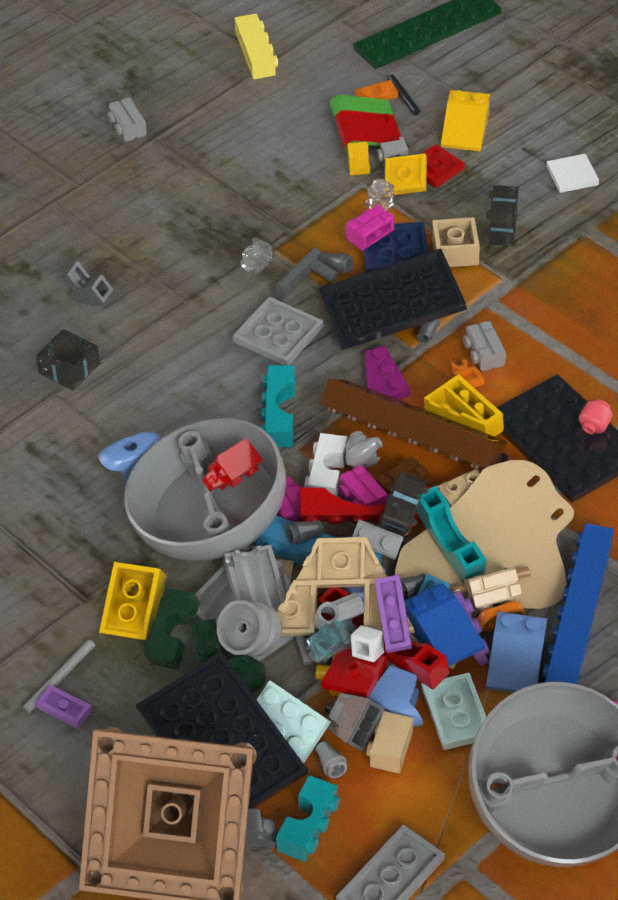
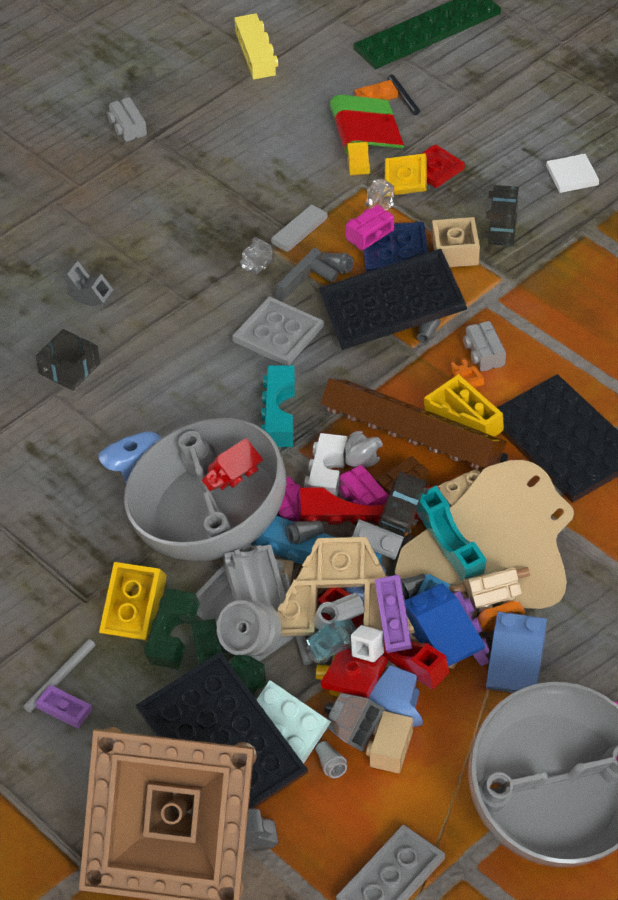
(299, 228): none -> light grey tile
(301, 837): teal arch -> none
(384, 374): magenta wing -> none
(392, 149): light grey brick -> none
(455, 710): light aqua plate -> none
(465, 120): yellow slope -> none
(580, 605): blue brick -> none
(595, 416): coral head -> none

